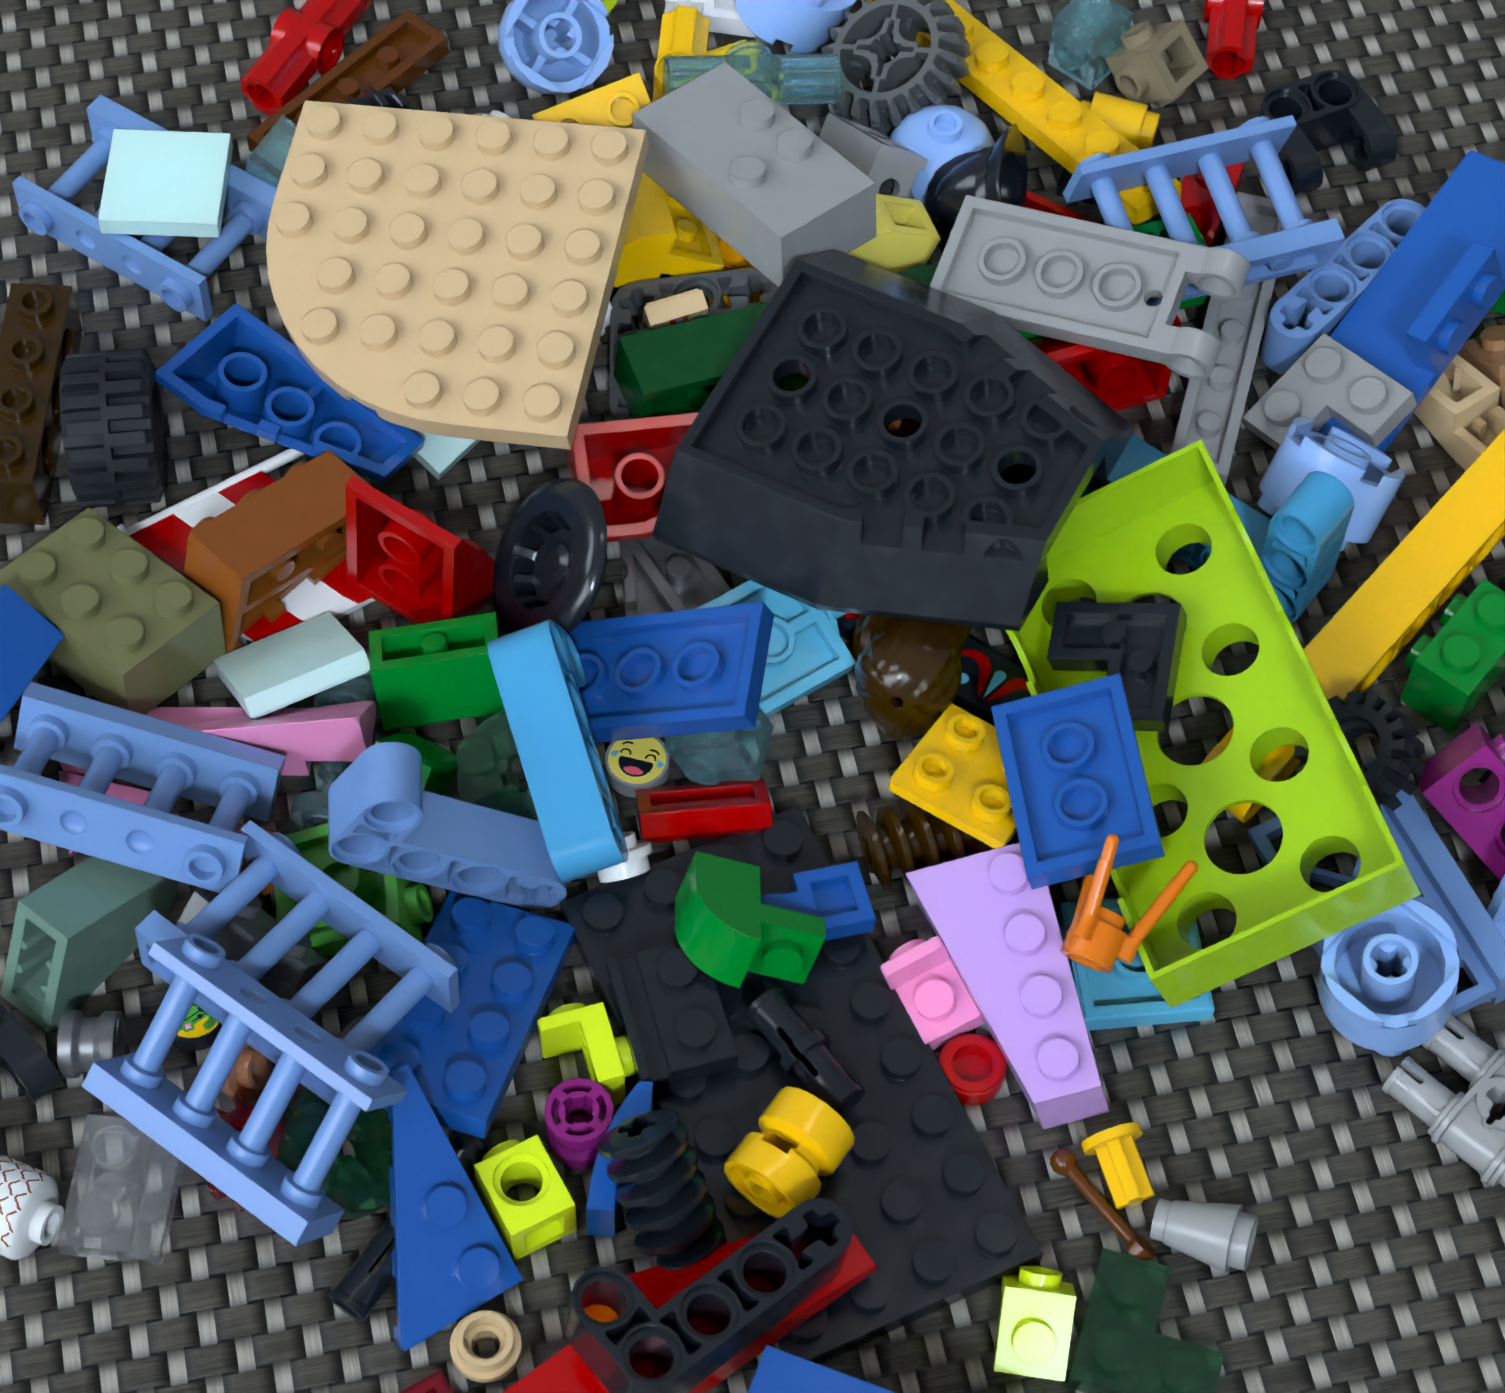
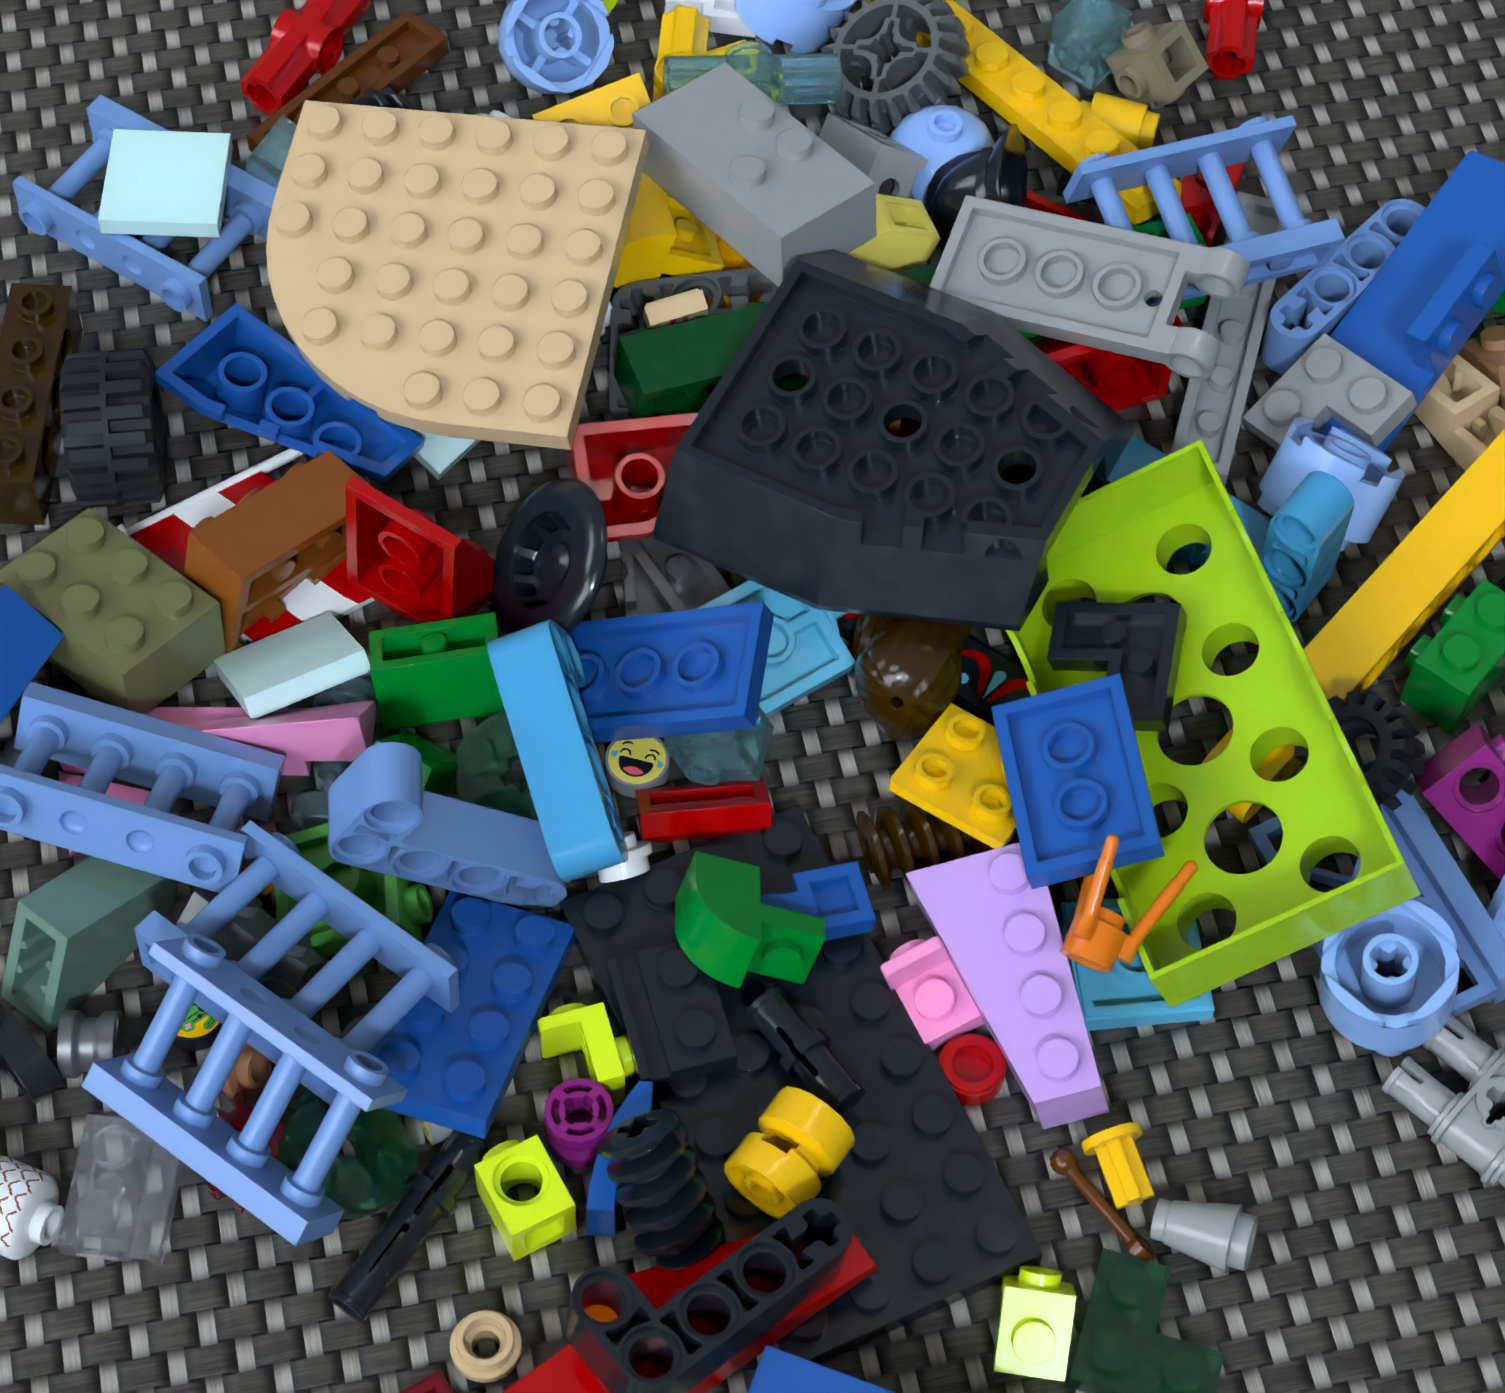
(445, 1242): blue wing -> none
(1328, 112): black piece -> none

